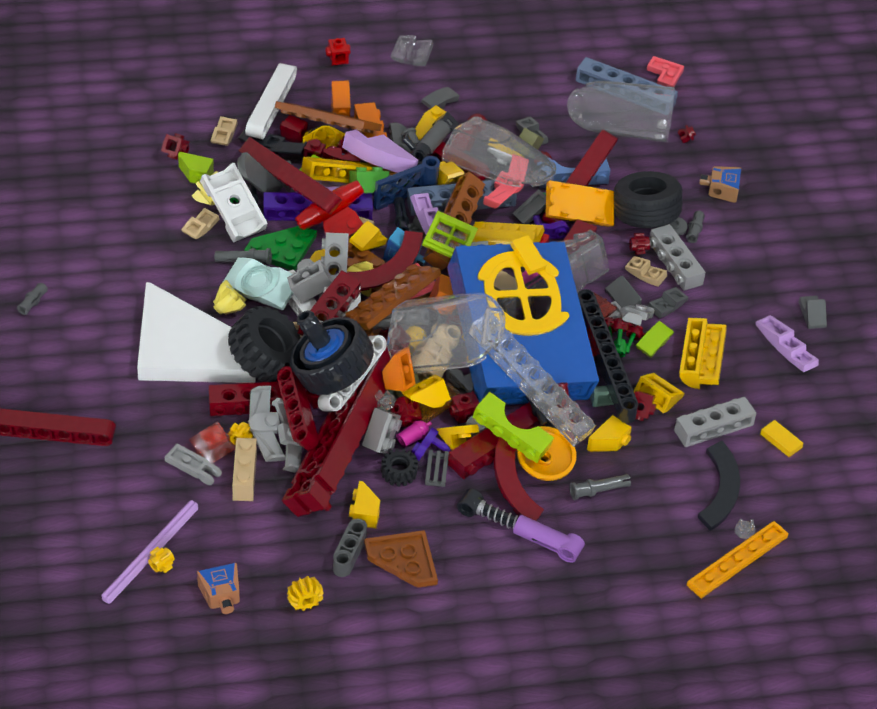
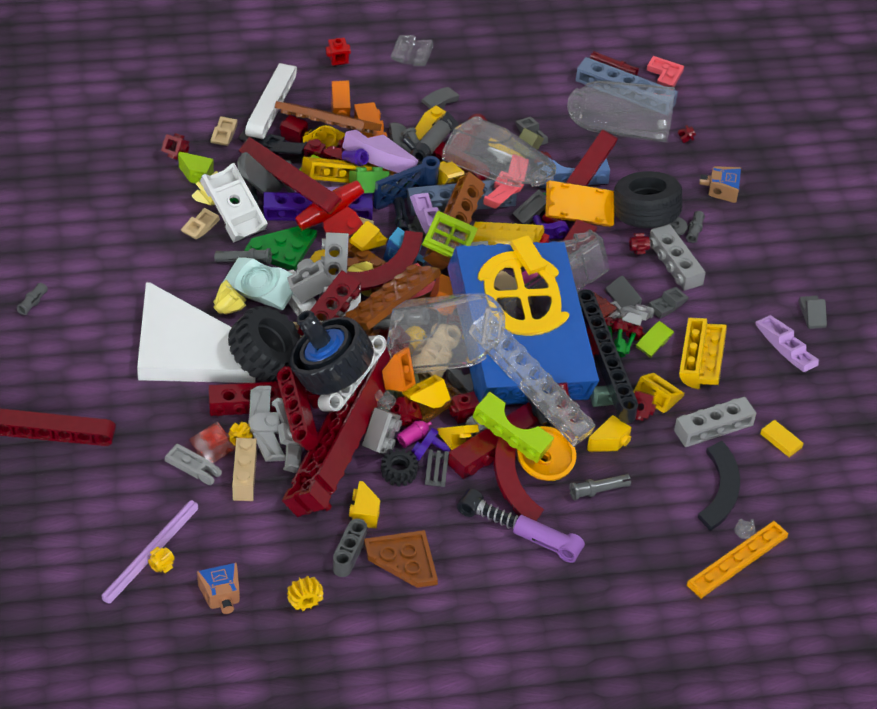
(358, 156): none -> dark purple cone
(614, 63): none -> dark red pin
(644, 271): tan slope -> none

